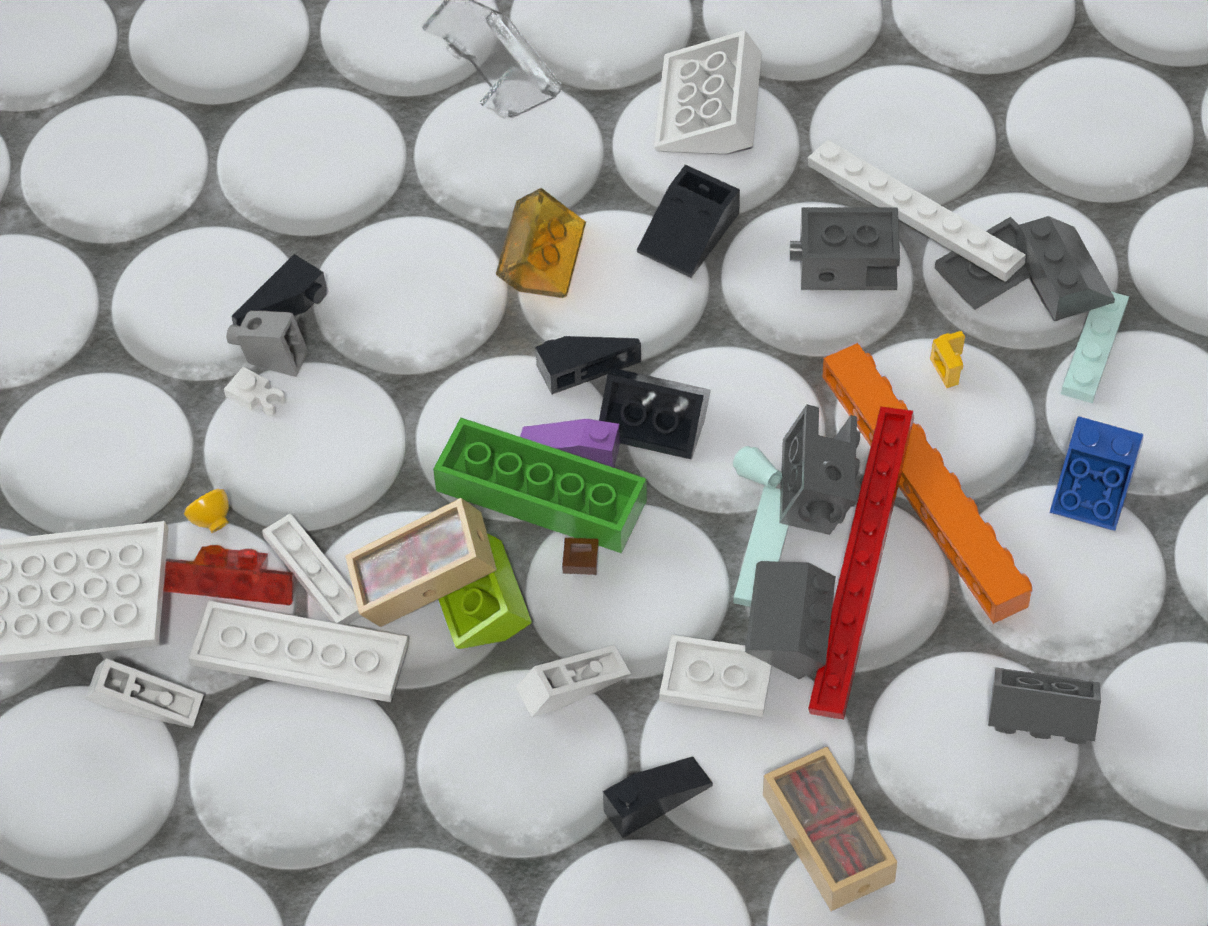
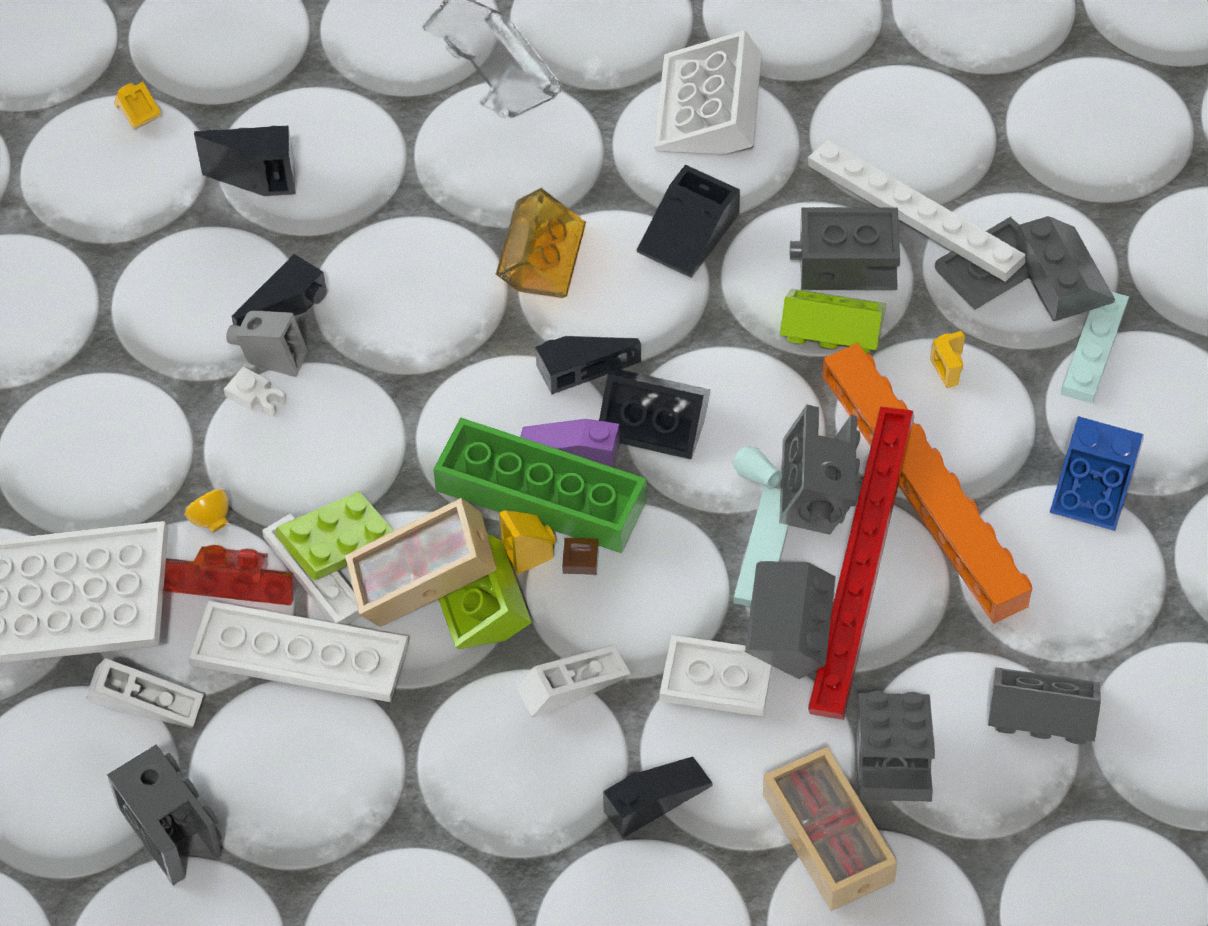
(137, 104): none -> yellow bracket
(162, 808): none -> dark grey torso
(249, 158): none -> black slope
(331, 532): none -> lime plate
(525, 540): none -> yellow slope
(832, 320): none -> lime slope
(895, 746): none -> dark grey torso

